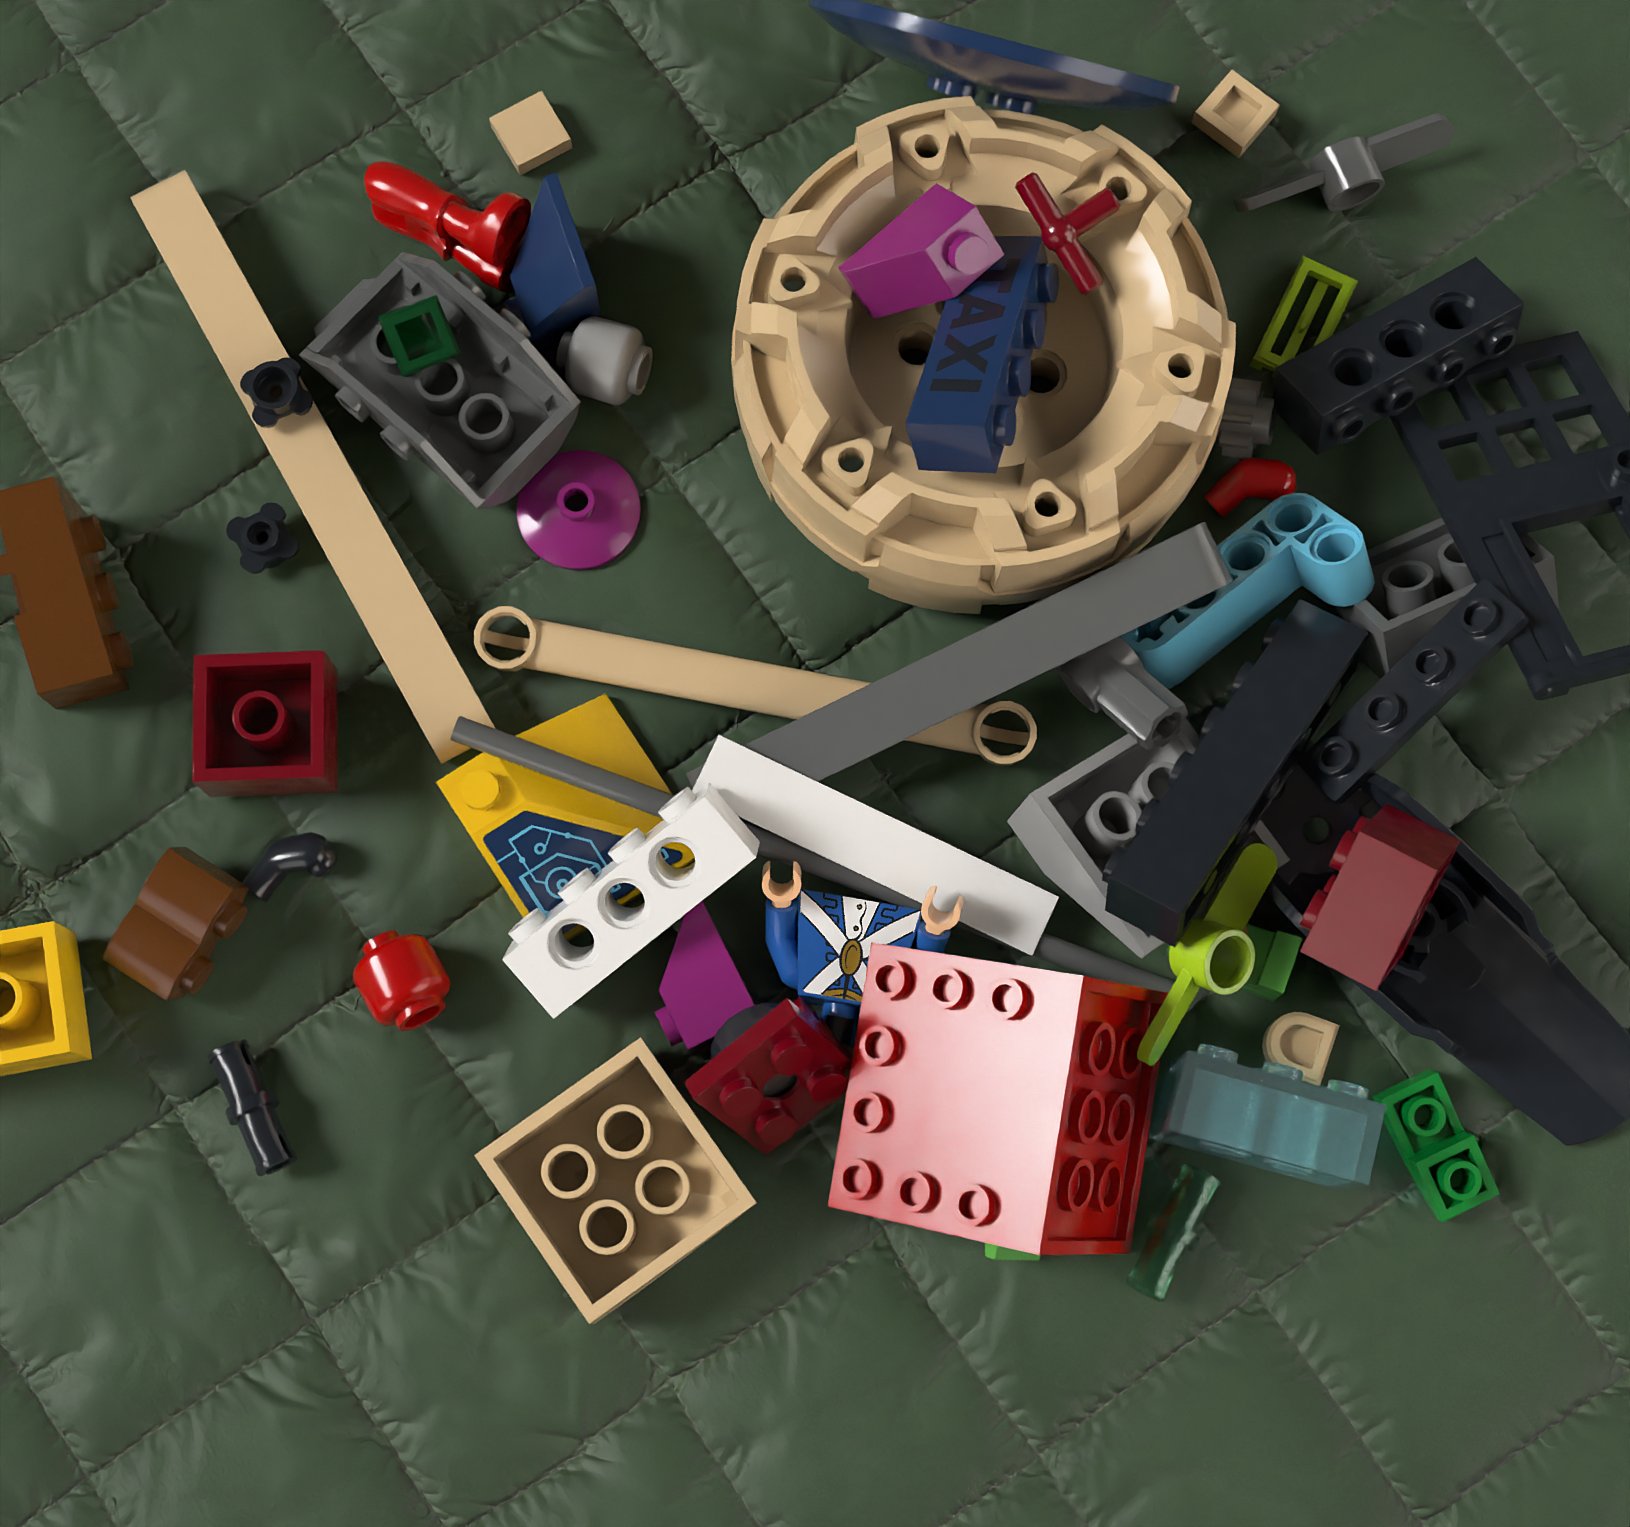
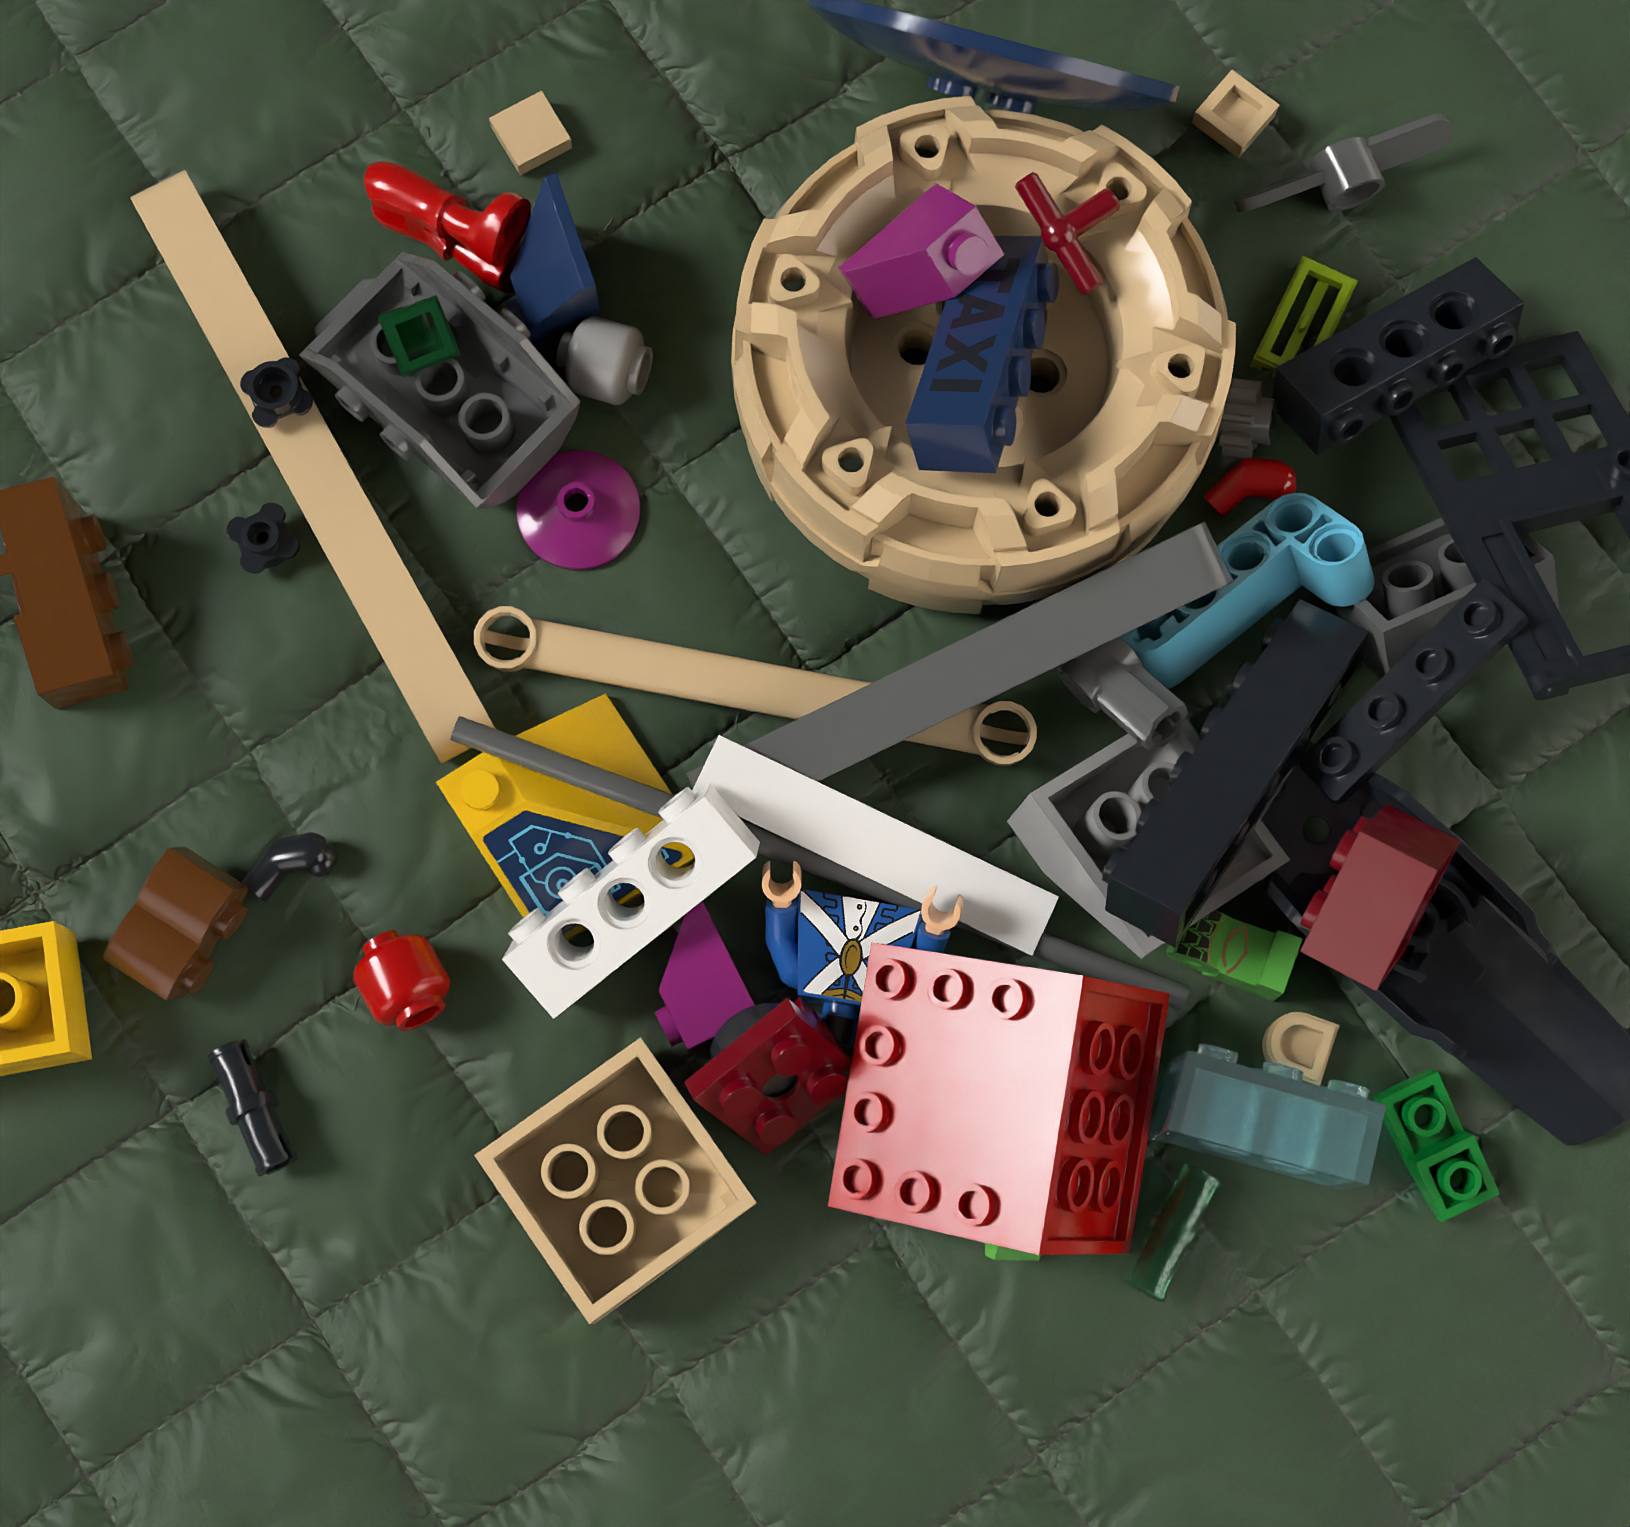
(265, 724): dark red brick -> none
(1218, 934): lime piece -> none

